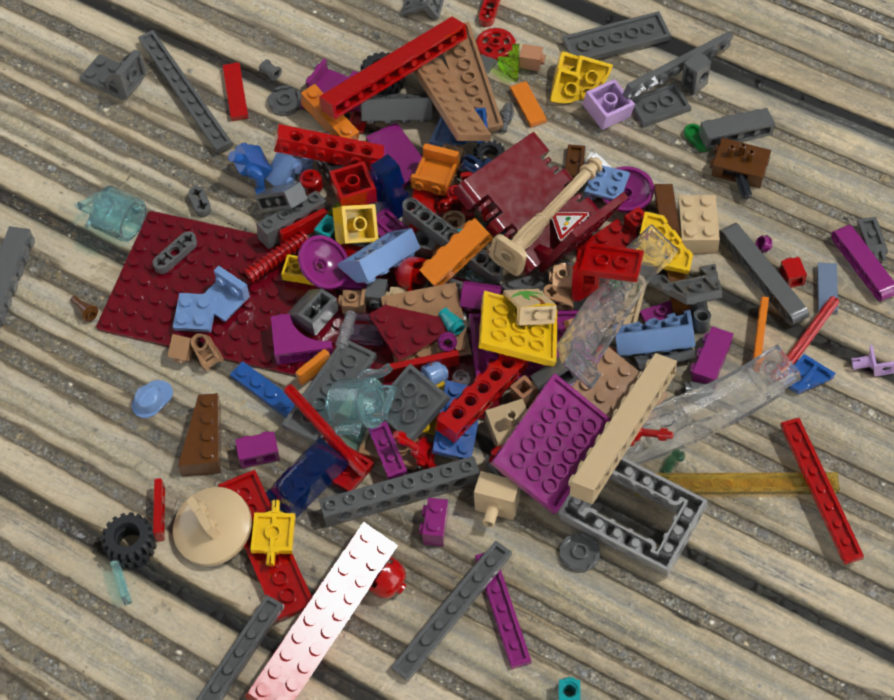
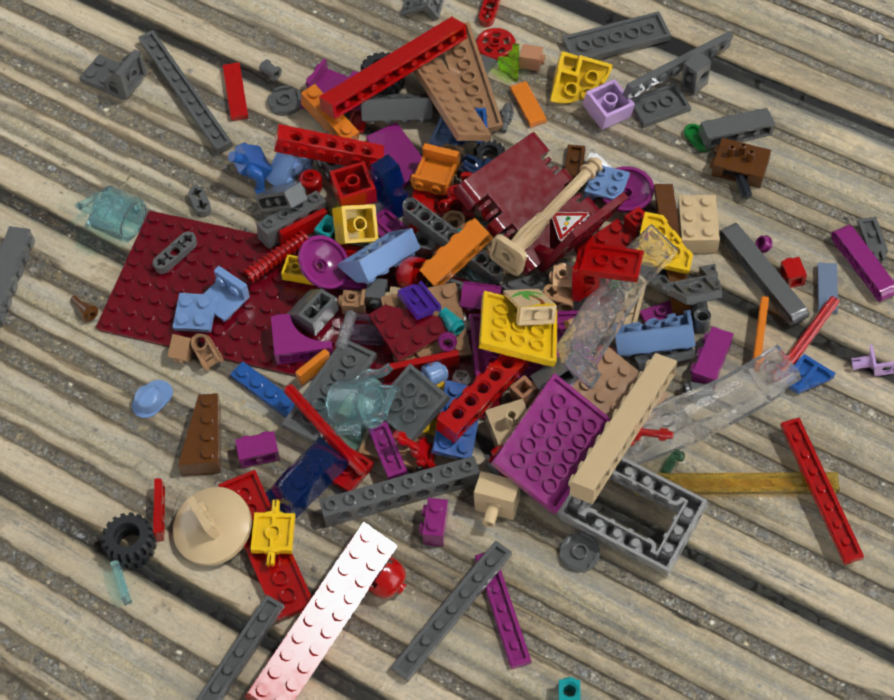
(419, 300): none -> dark purple plate

